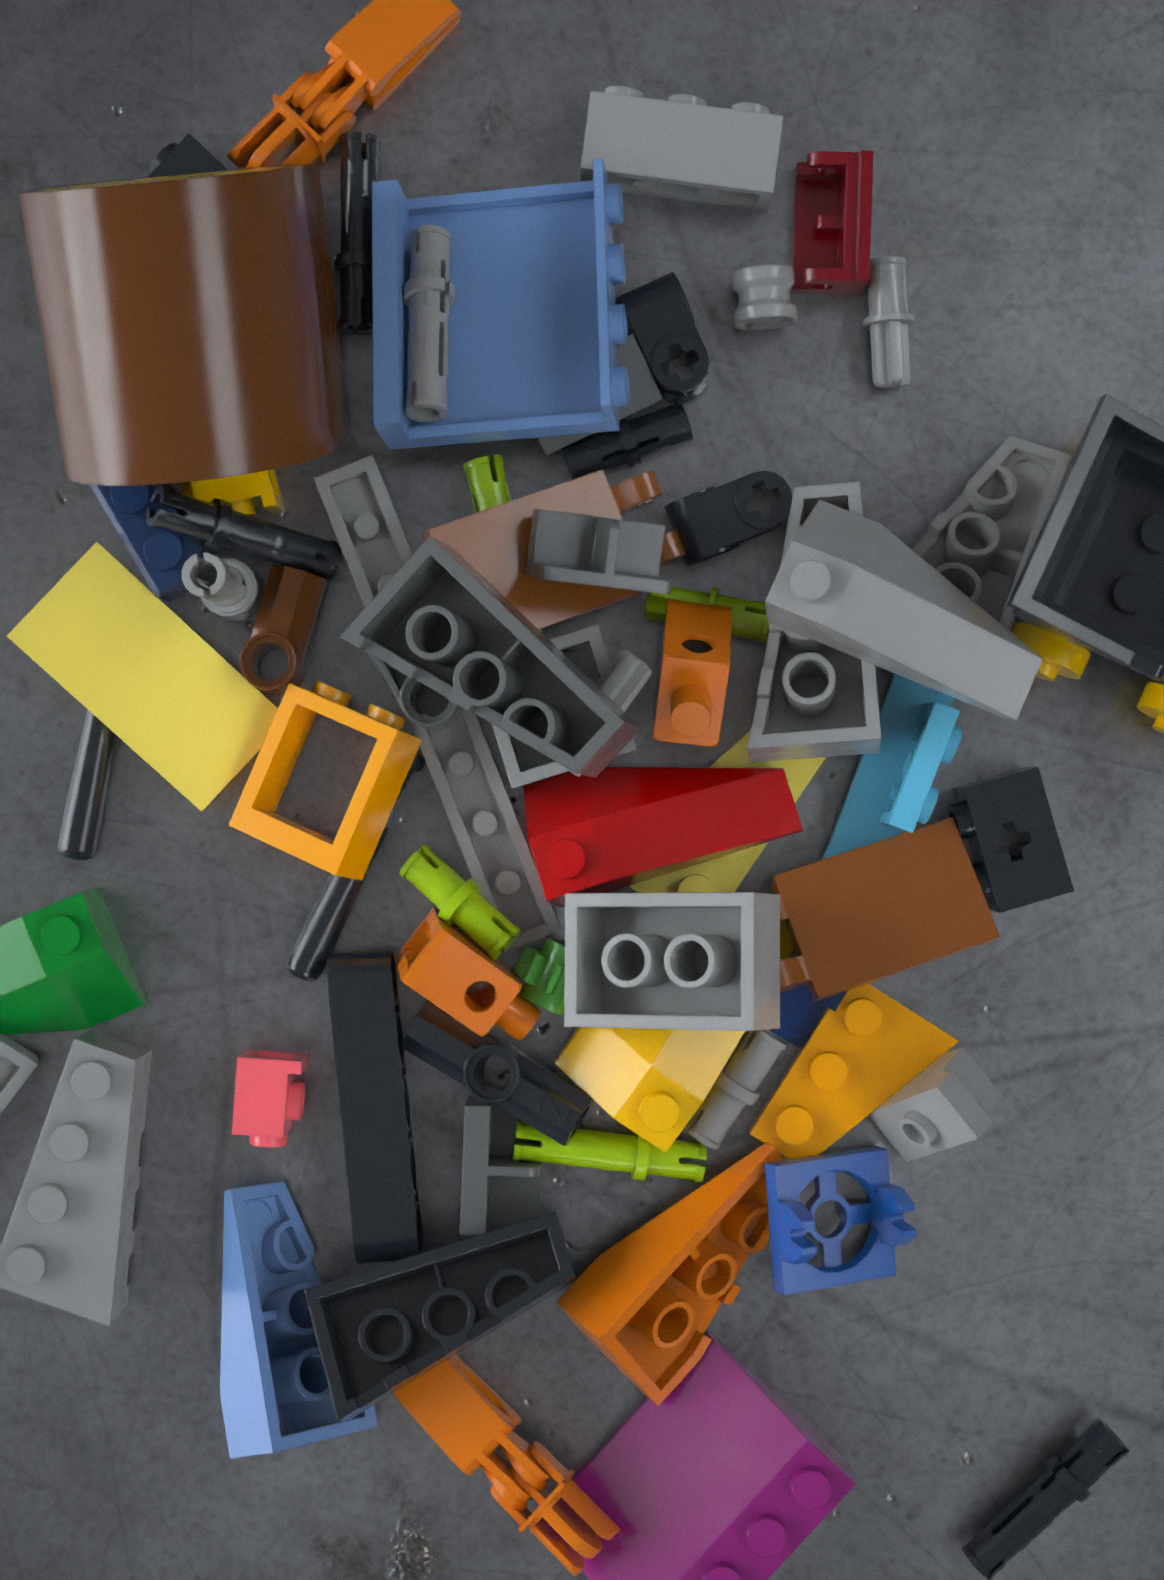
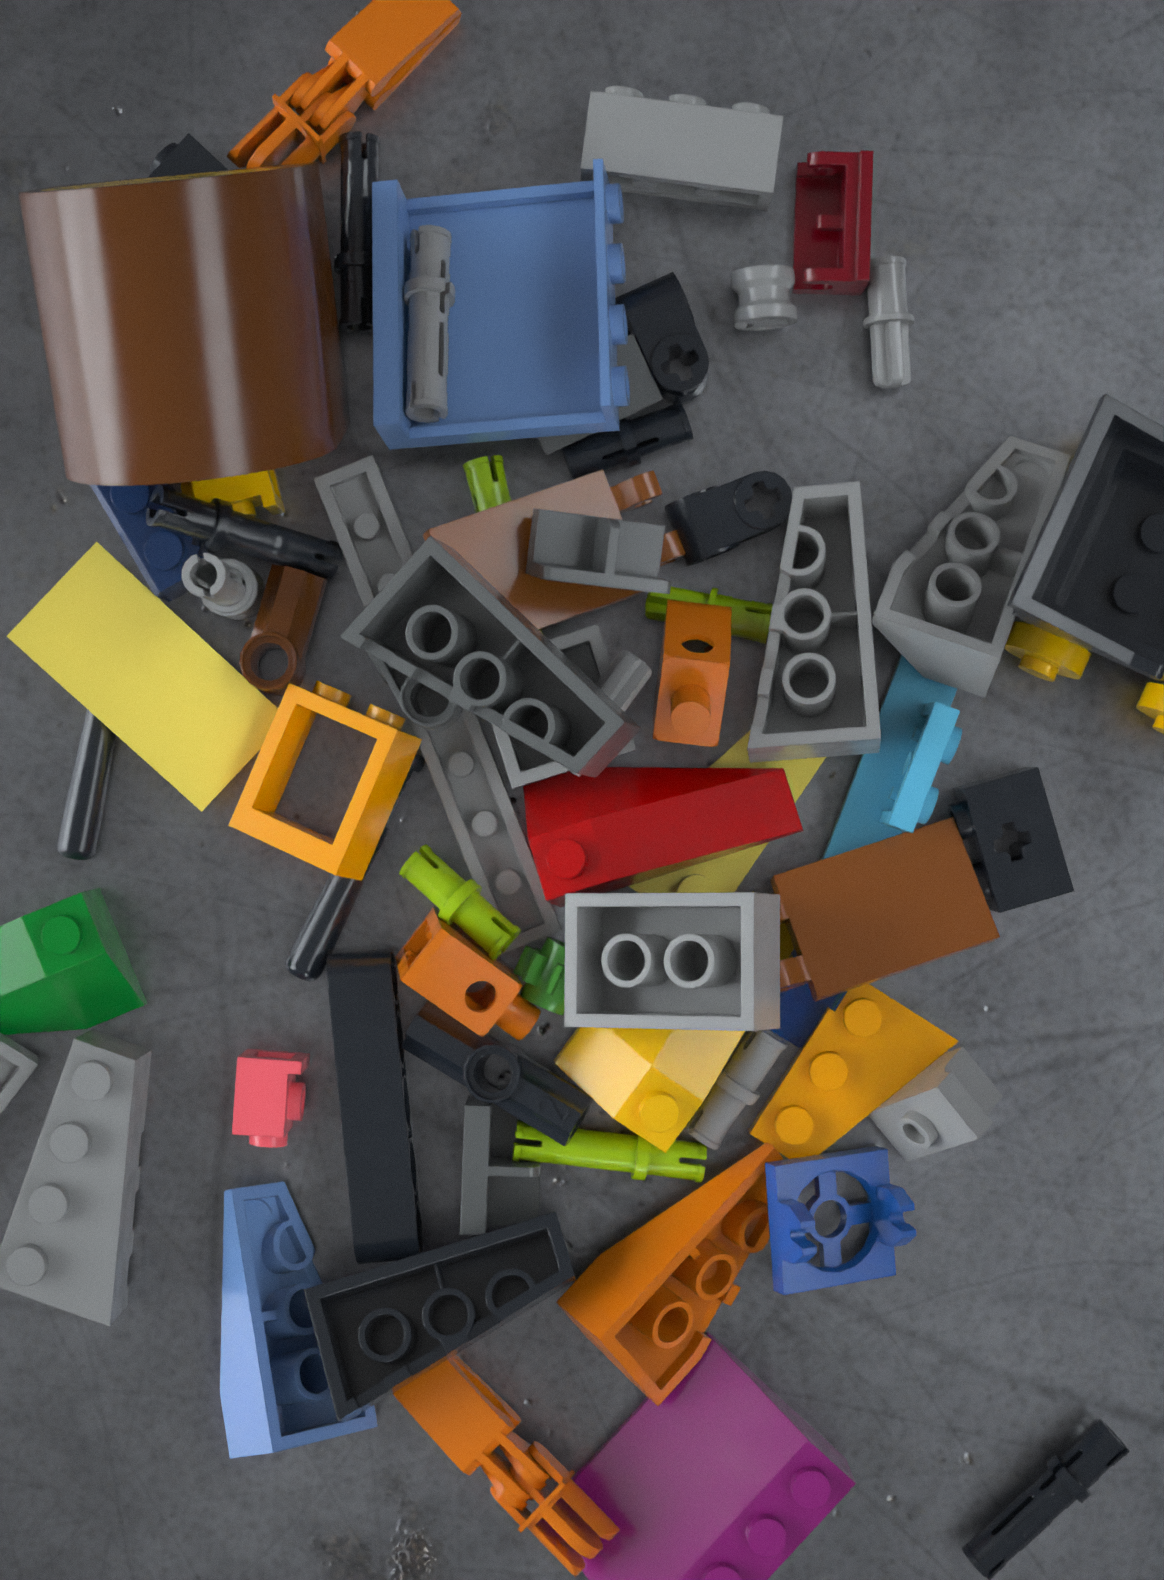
(884, 604): light grey wedge -> none

